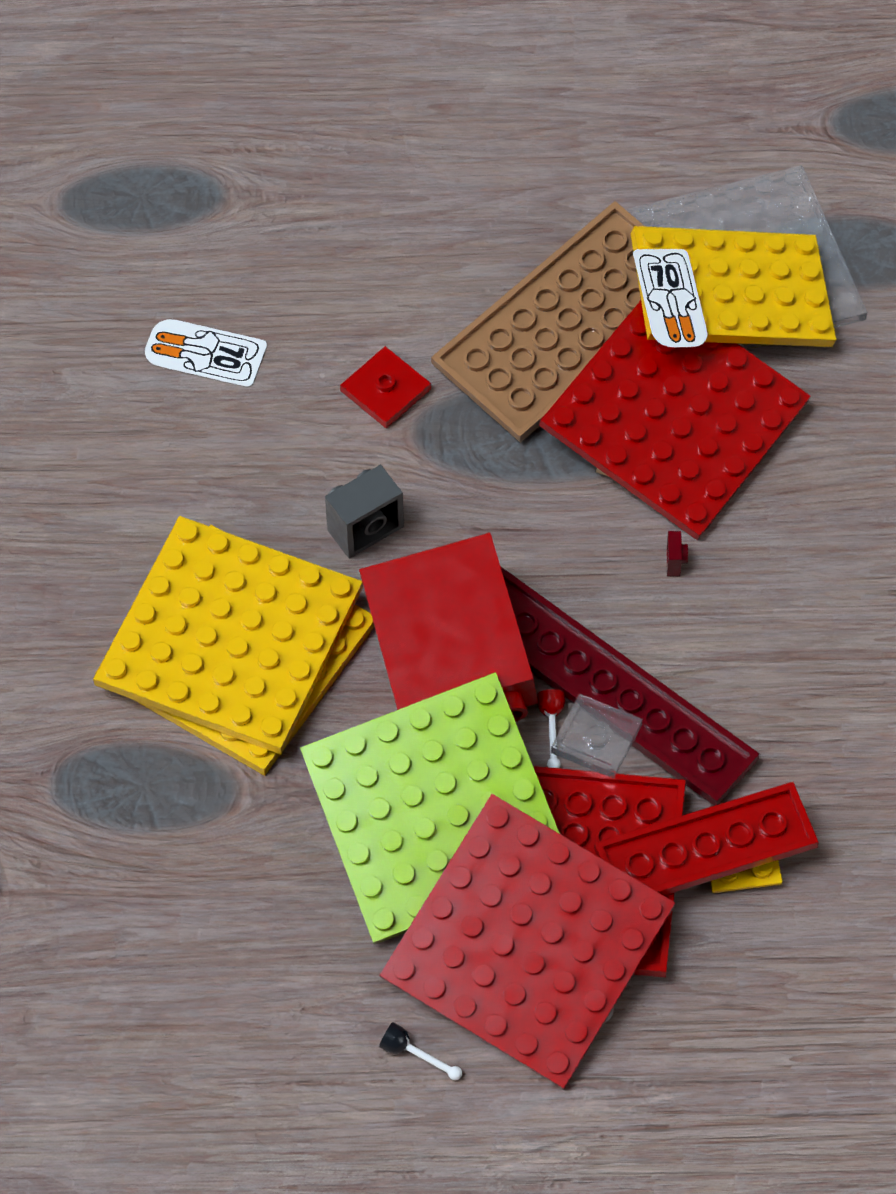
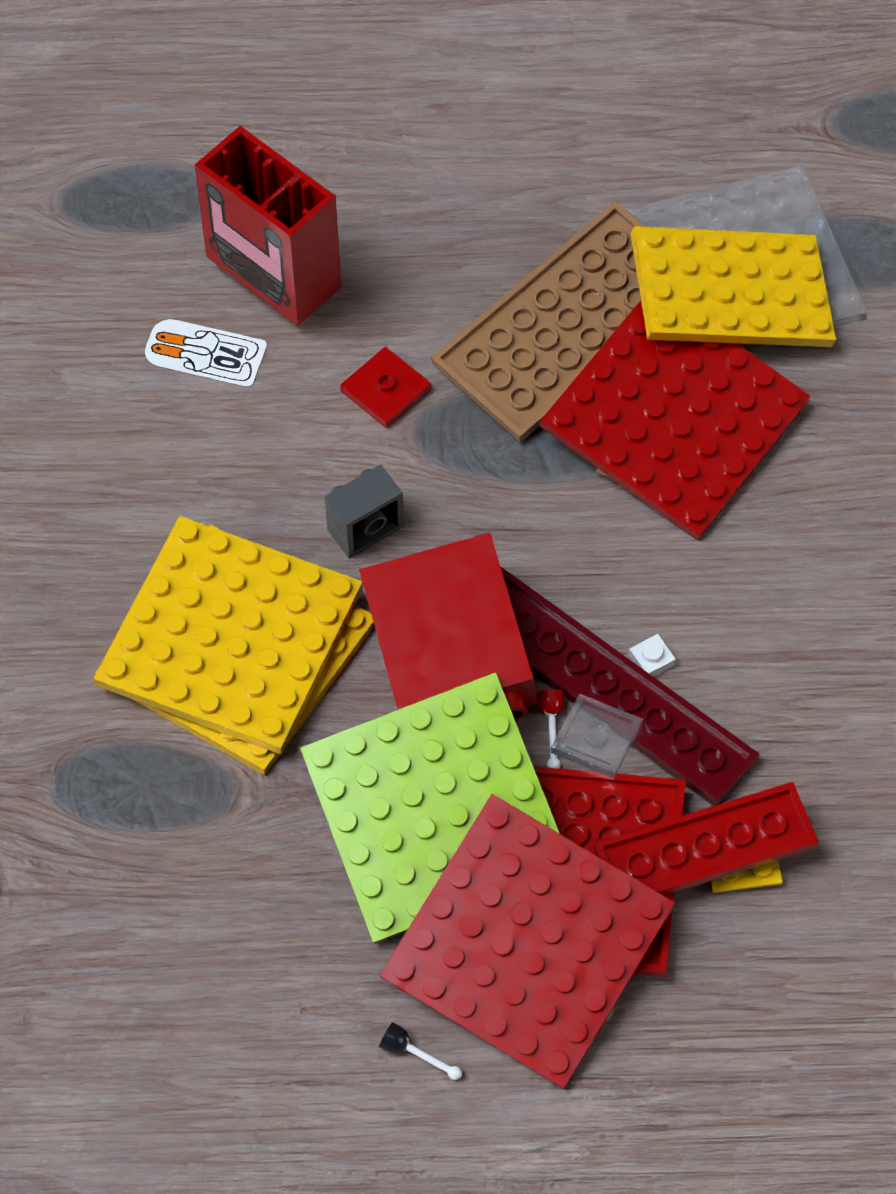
(269, 225): none -> red brick
(652, 655): none -> white plate
(671, 297): sticker -> none
(676, 553): dark red plate -> none

